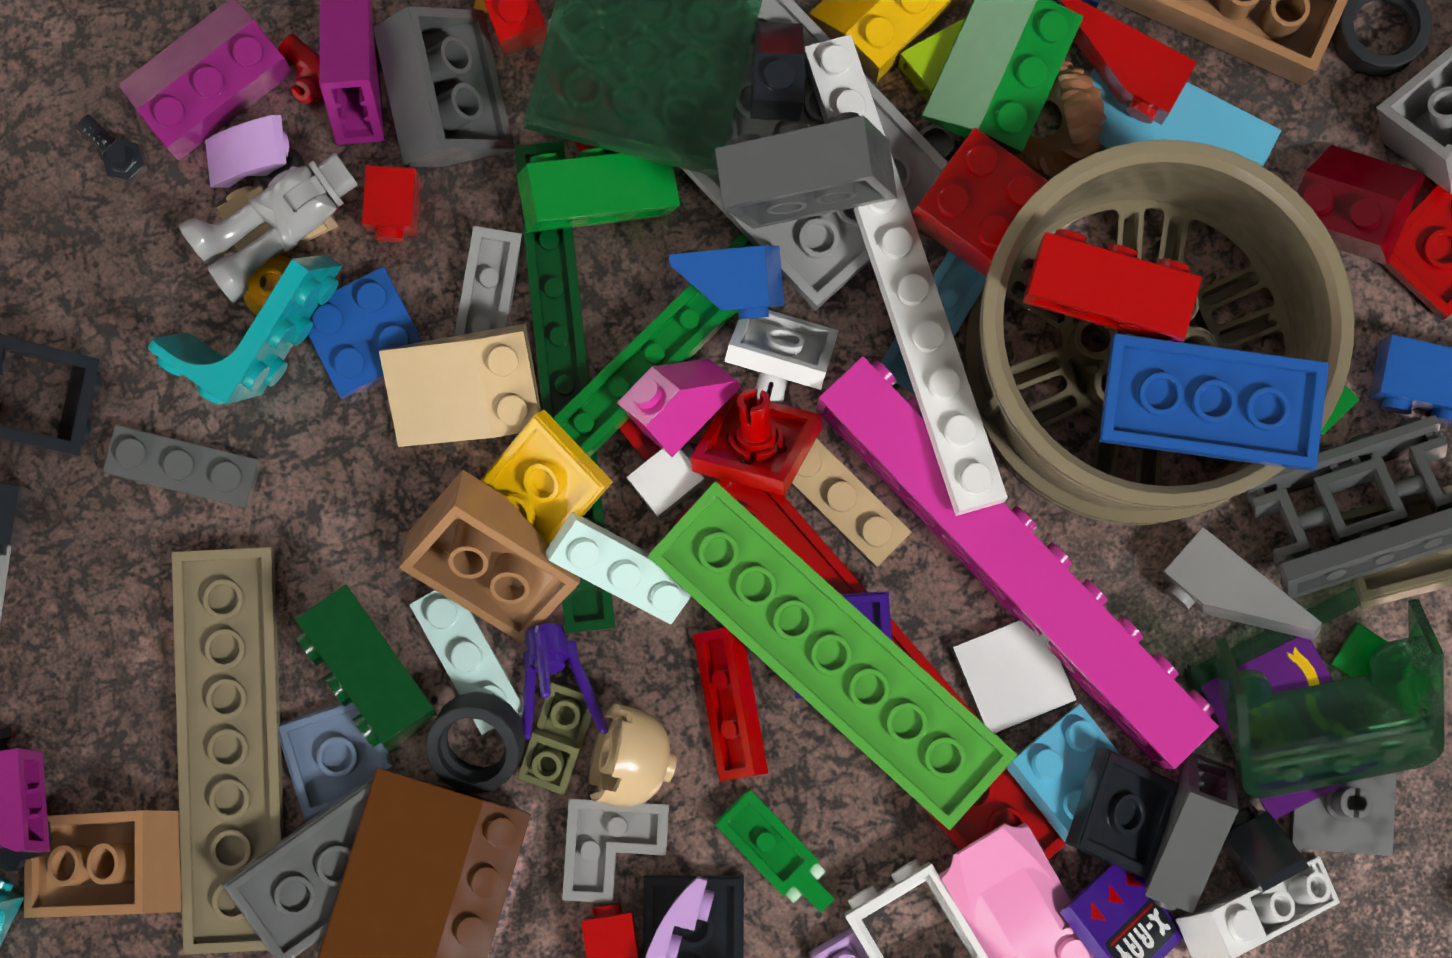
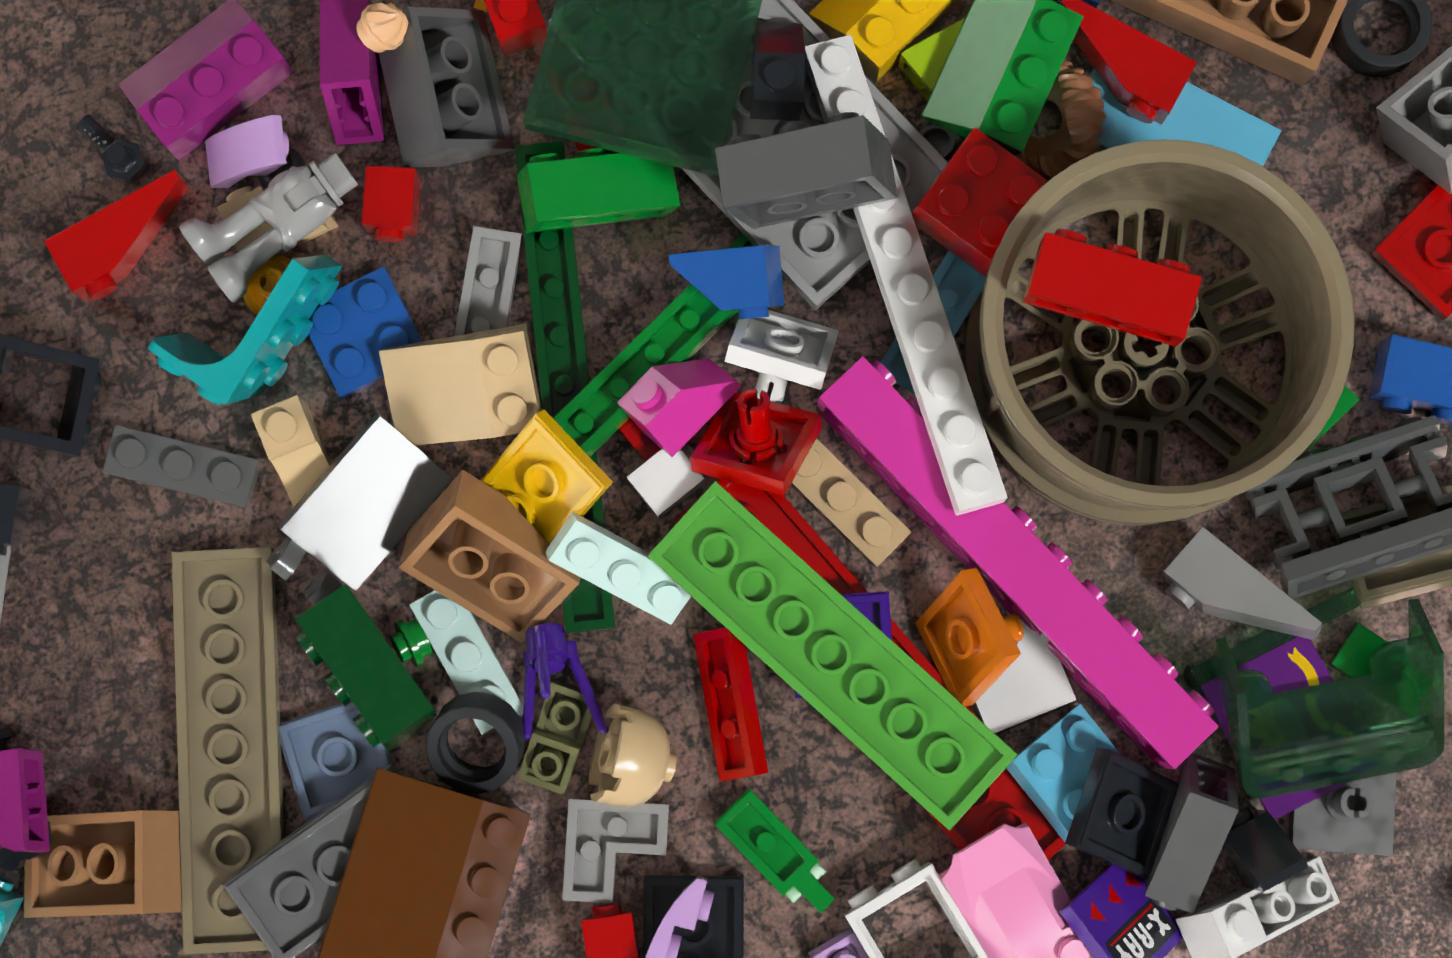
(111, 241): none -> red slope
(292, 445): none -> tan arch
(307, 64): red arm -> none
(359, 509): none -> tile
(382, 27): none -> light nougat plate
(410, 642): none -> green plate
(969, 637): none -> orange tile
(1214, 402): blue plate -> none
(1360, 200): dark red slope -> none

